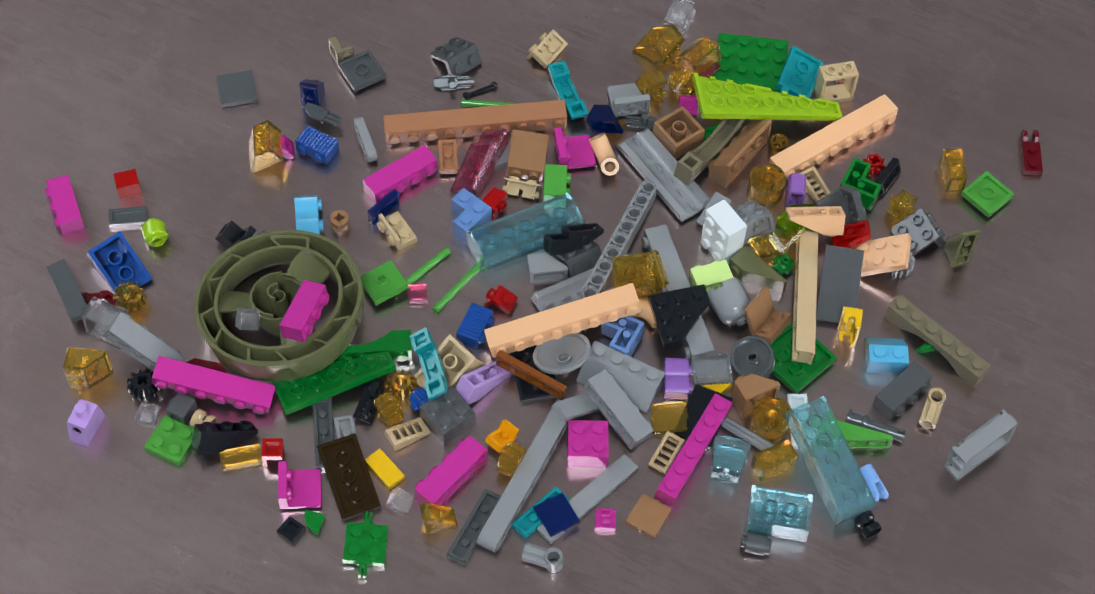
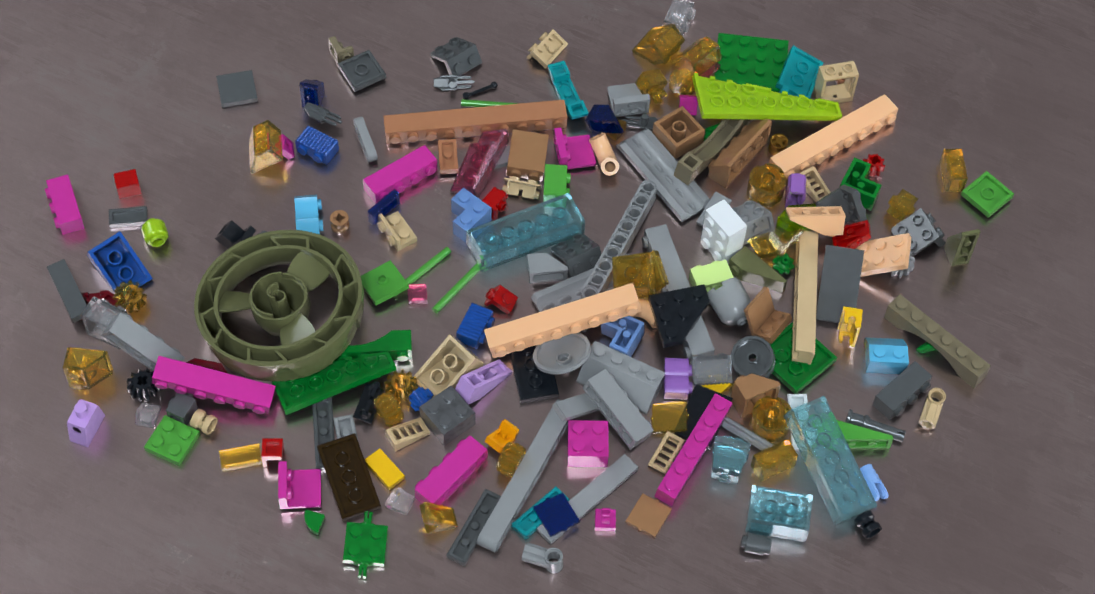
(217, 437): black slope -> none
(247, 319): clear slope -> none
(291, 530): black tile -> none
(304, 311): dark pink brick -> none
(430, 362): teal slope -> none
(531, 375): dark orange tile -> none
(571, 238): black slope -> none
(888, 175): black plate -> none
(980, 444): light grey door -> none
(1031, 154): dark red hinge -> none

